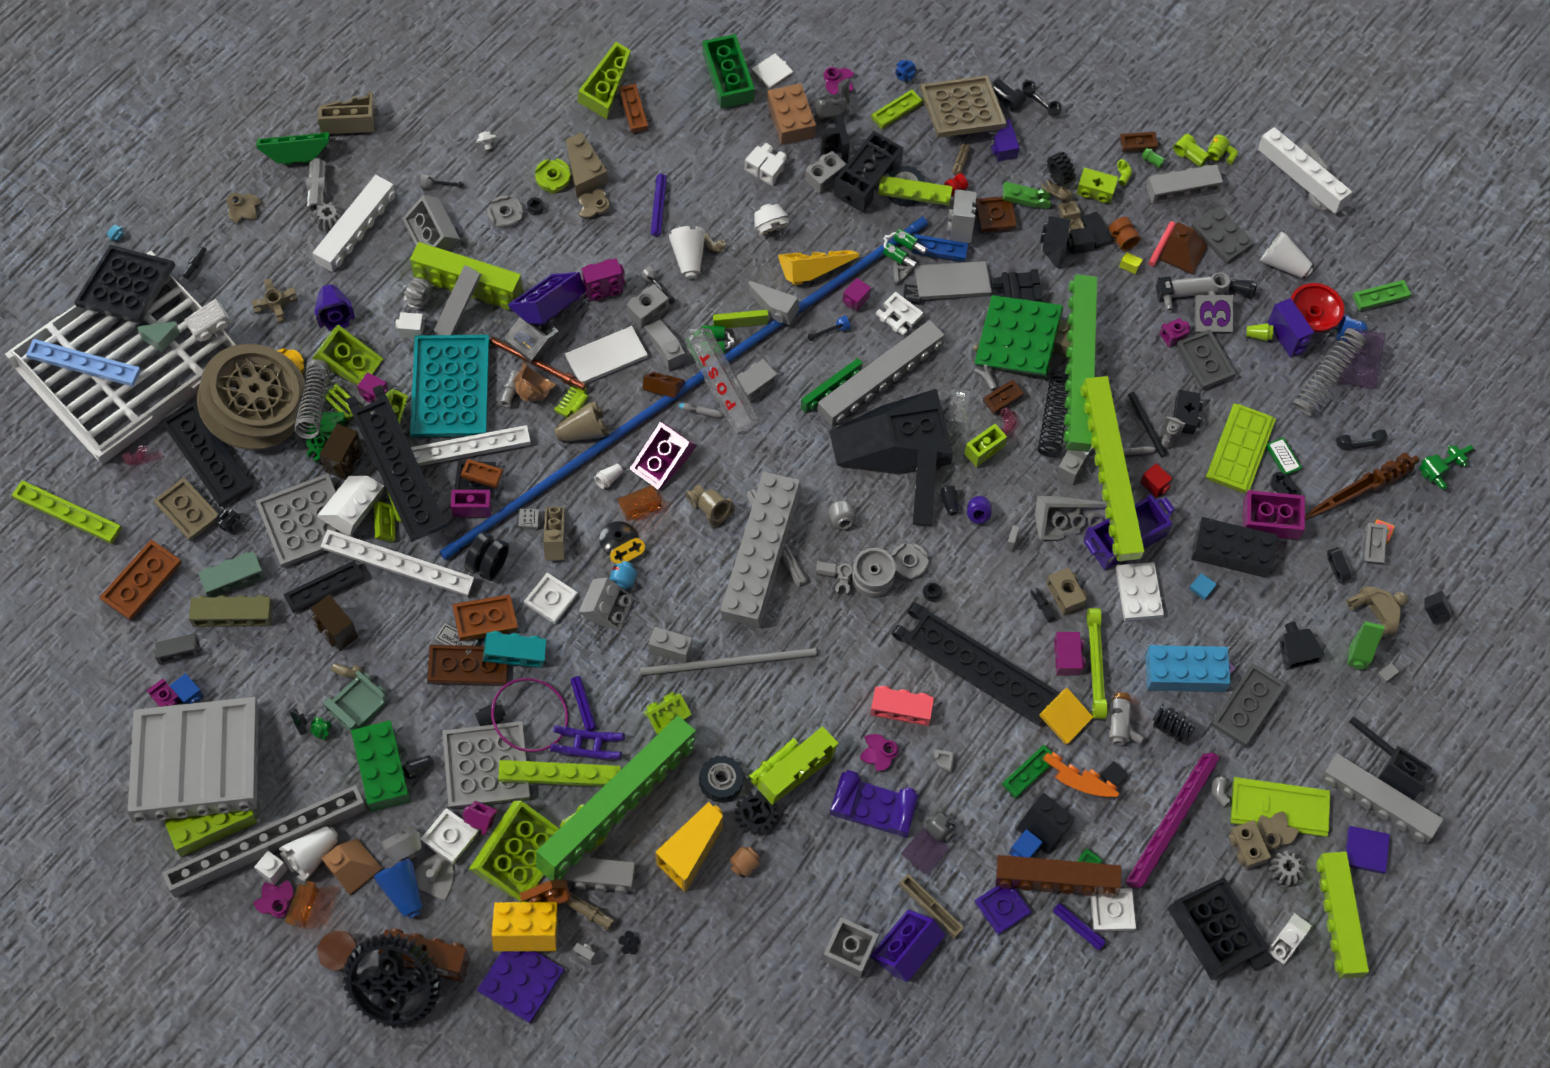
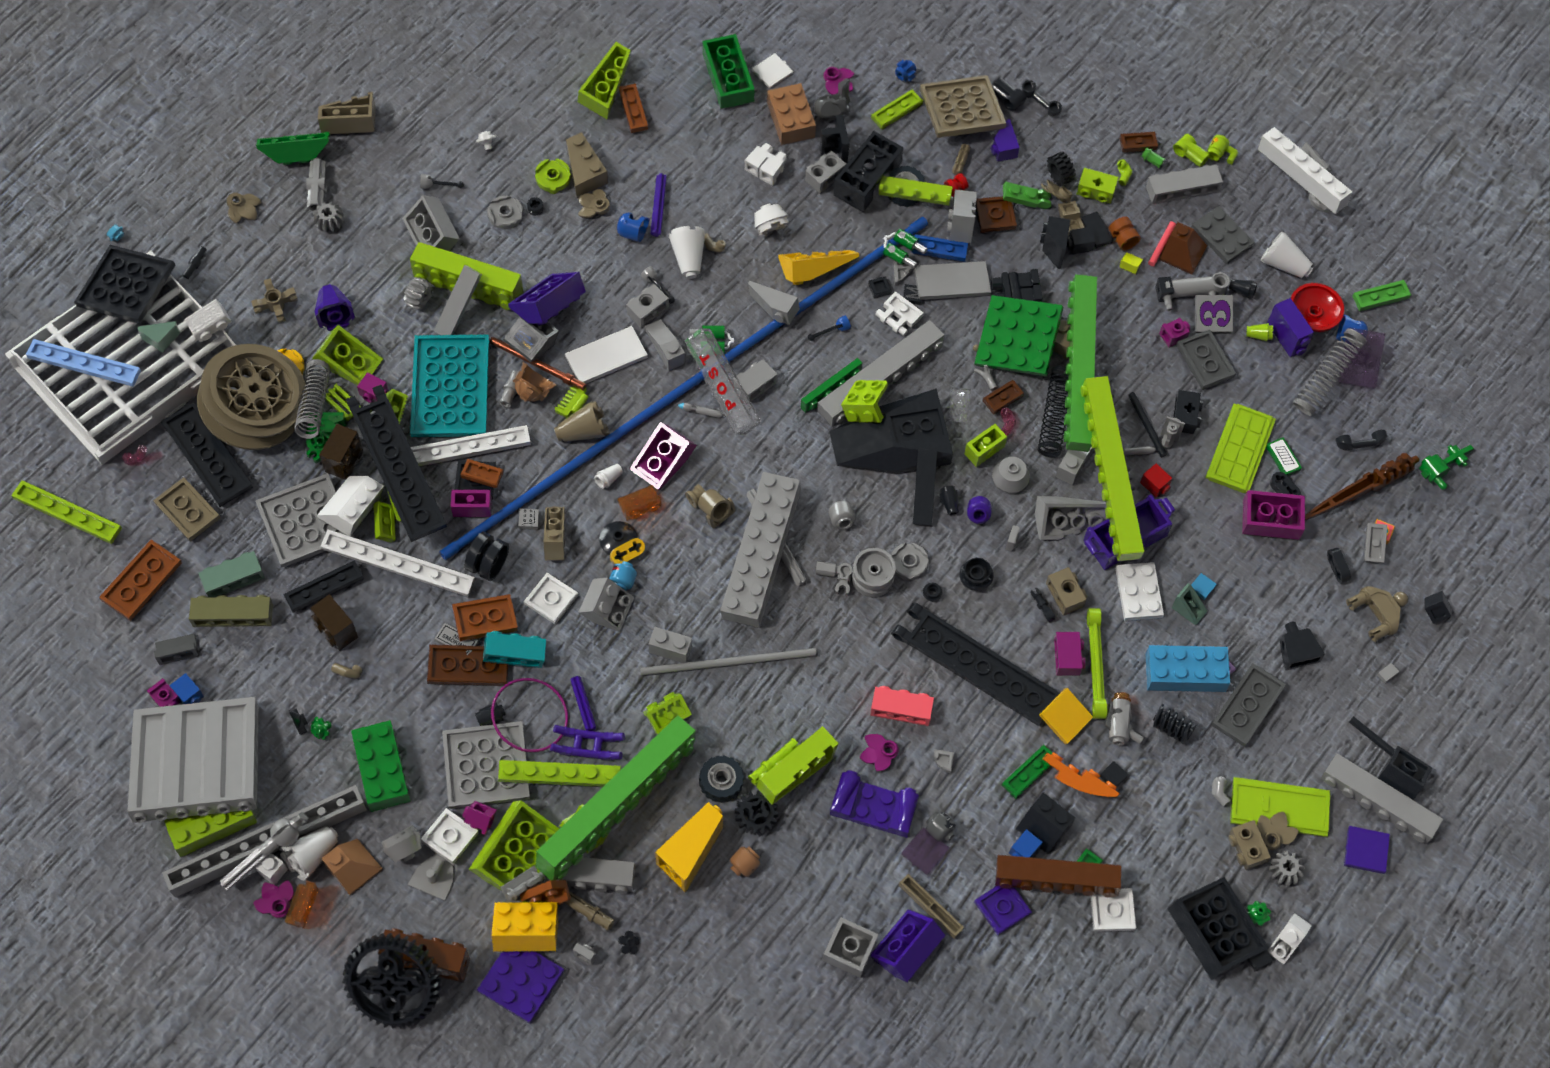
(228, 520): black gear -> none
(283, 834): none -> light grey piece
(335, 949): reddish brown hat -> none
(354, 223): white brick -> none
(357, 702): sand green panel -> none
(401, 888): blue cone -> none
(410, 325): white brick -> none
(417, 766): black cone -> none
(521, 883): none -> light grey hinge
(603, 279): magenta brick -> none
(631, 228): none -> blue helmet
(662, 384): reddish brown slope -> none
(741, 319): lime tile -> none
(856, 294): magenta brick -> none
(863, 400): none -> lime bracket
(879, 287): none -> black tile
(976, 574): none -> black piece
(1011, 475): none -> light grey cone
(1079, 926): dark purple axle -> none
(1171, 821): magenta plate -> none
(1189, 605): none -> sand green slope
(1234, 547): black brick -> none
(1259, 913): none -> green plant
(1342, 915): lime brick -> none
(1364, 645): bright green slope -> none

